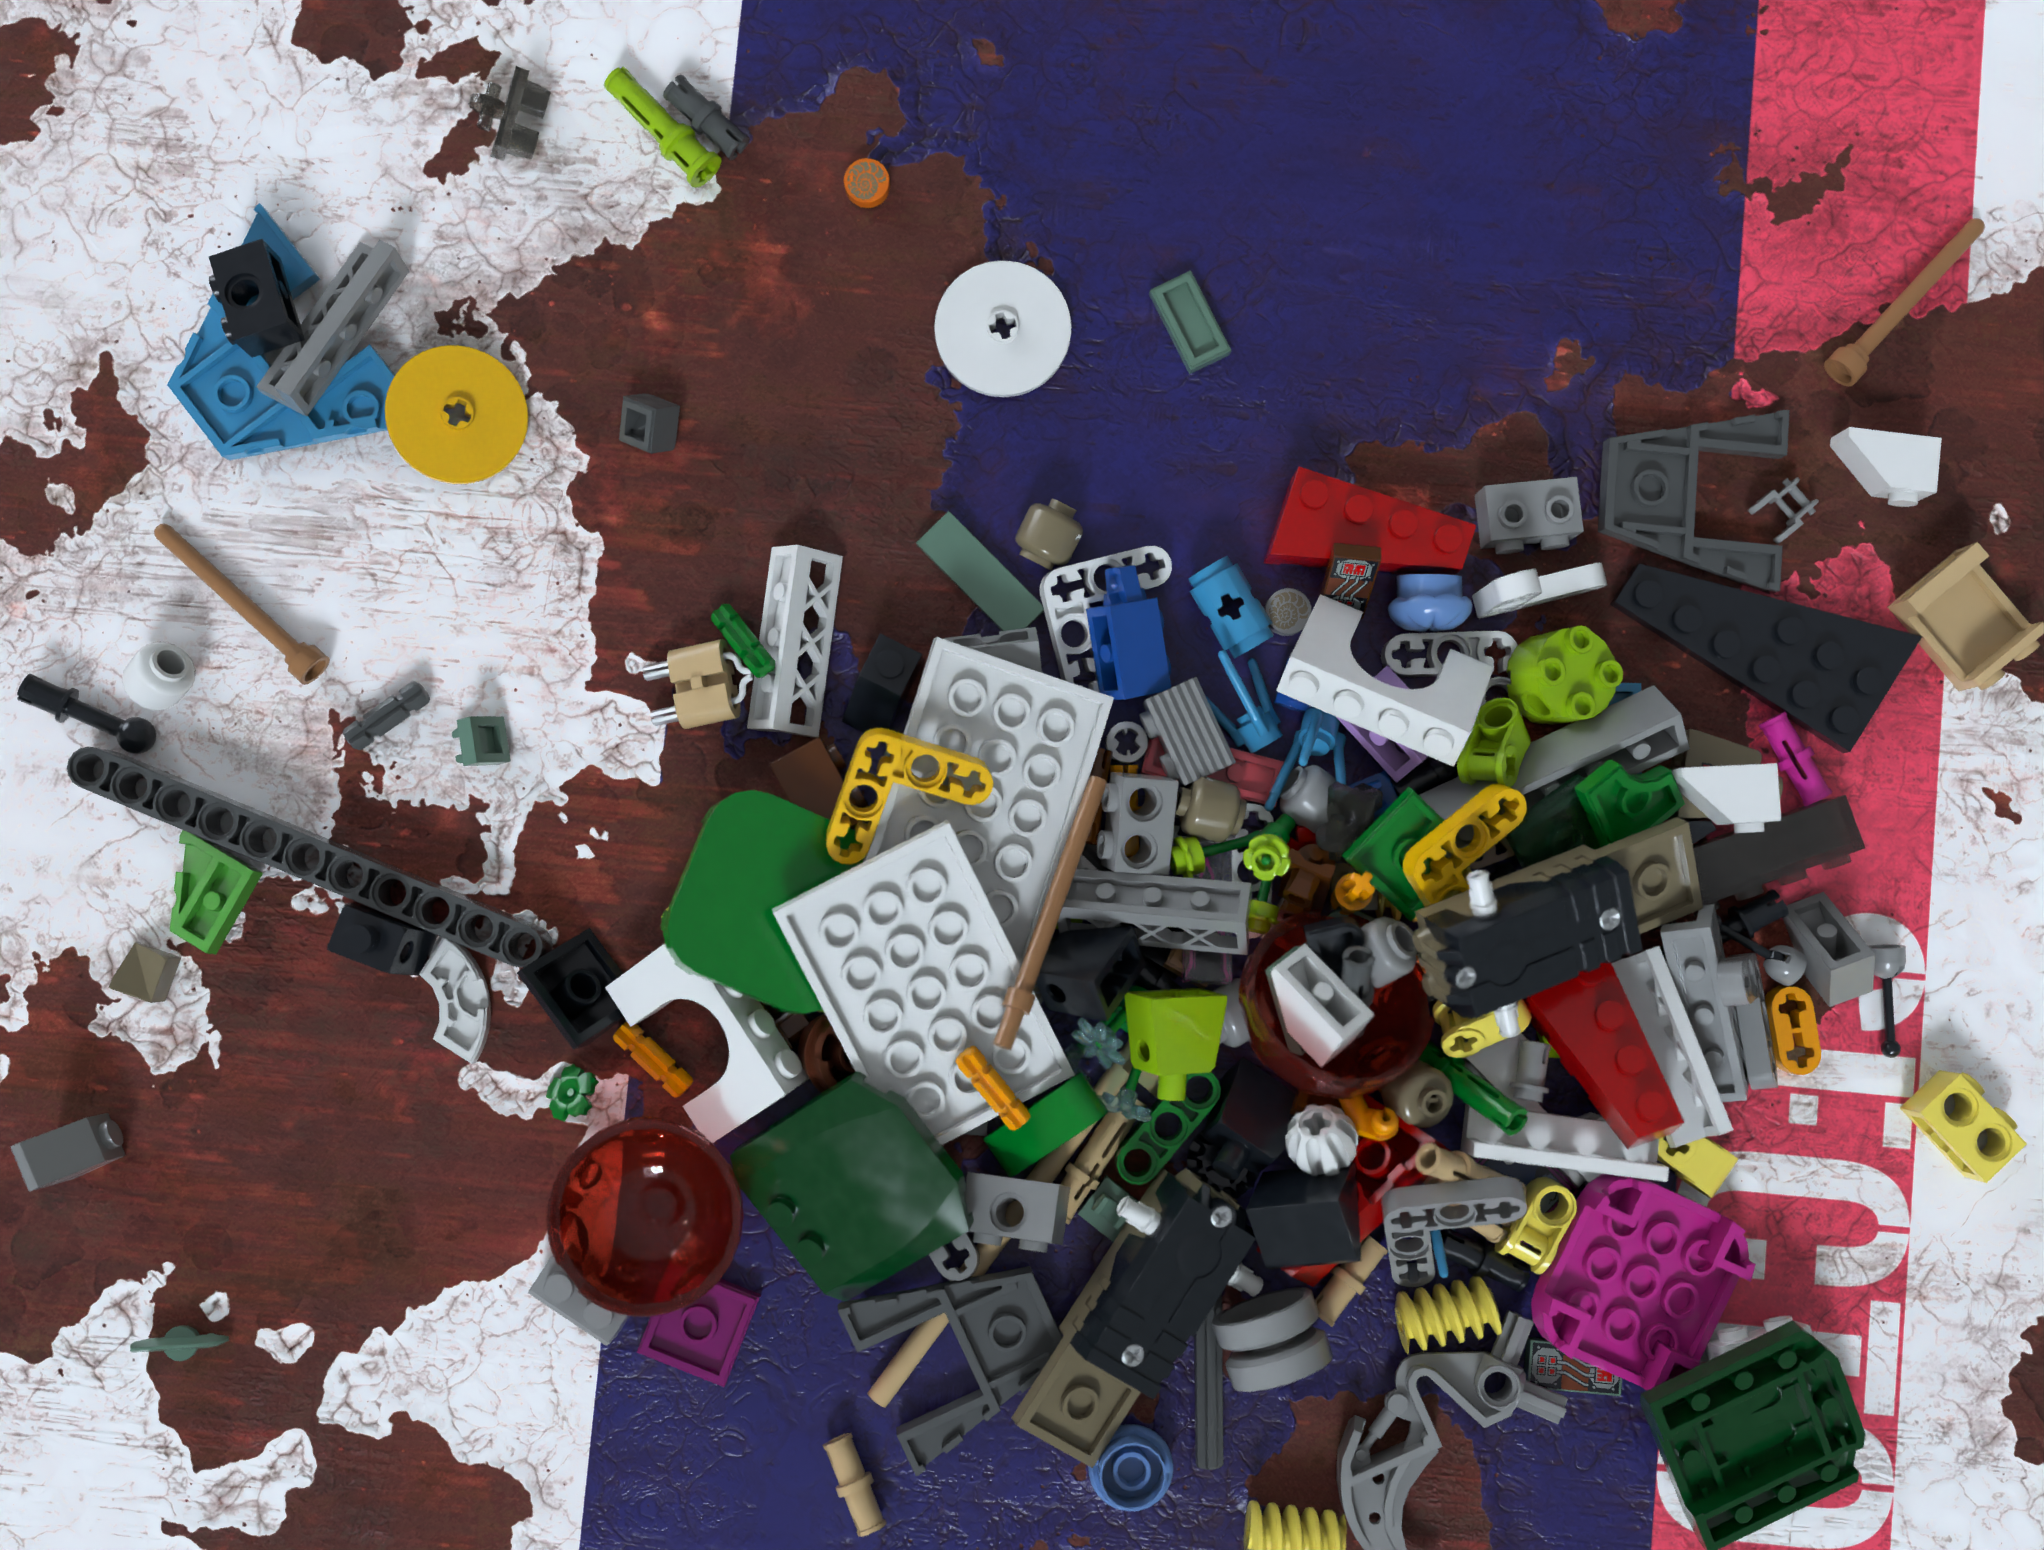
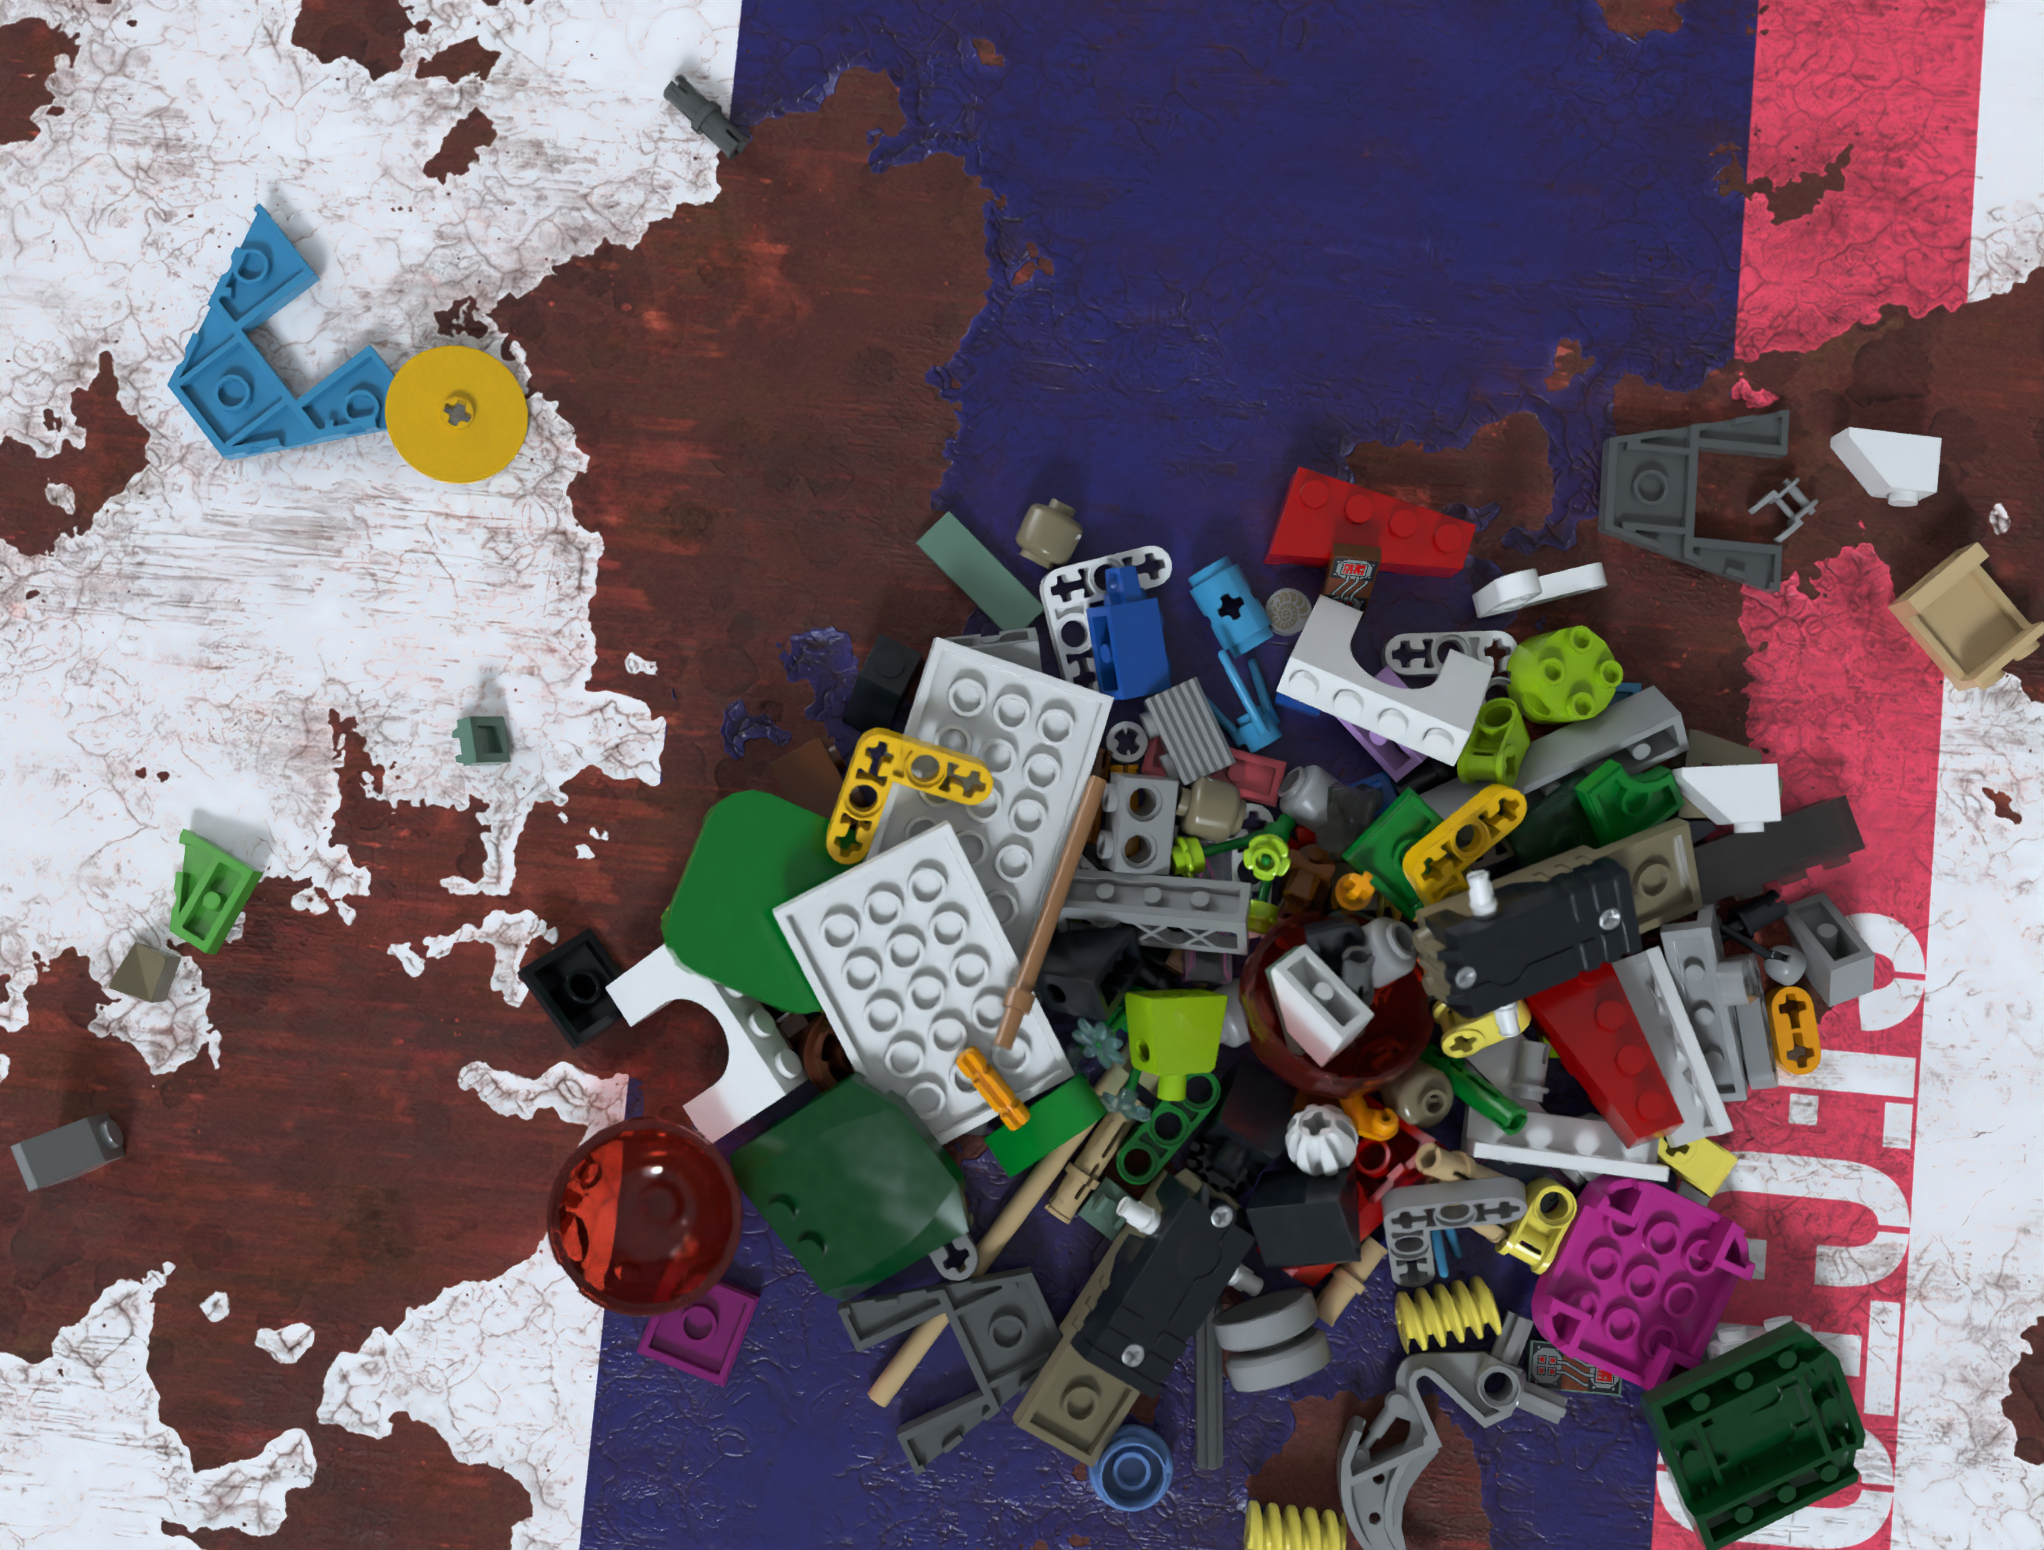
(133, 734): black pin -> none
(158, 676): white head -> none
(179, 1343): sand green piece -> none
(272, 318): black brick -> none
(289, 853): dark grey beam -> none
(304, 661): medium nougat piece -> none
(335, 327): light grey fence -> none
(378, 940): black torso -> none
(386, 715): dark grey axle -> none
(461, 999): white tile -> none
(521, 96): clear smoke hips -> none
(560, 1294): light grey brick -> none
(570, 1092): green plant -> none
(649, 423): dark grey slope -> none
(653, 1059): light orange axle -> none
(675, 140): lime pin -> none
(701, 684): tan piece -> none
(743, 640): green axle -> none
(782, 629): white fence -> none
(854, 1485): tan pin -> none
(867, 183): orange tile -> none
(1023, 300): white piece -> none
(1043, 1206): light grey brick -> none
(1190, 322): sand green tile -> none
(1315, 738): dark azure plant -> none
(1429, 602): medium blue piece -> none
(1484, 1261): black pin -> none
(1529, 514): light grey brick -> none
(1790, 656): black wing -> none
(1809, 788): dark pink pin -> none
(1850, 362): medium nougat piece -> none
(1889, 962): hinge -> none
(1958, 1132): light yellow brick -> none

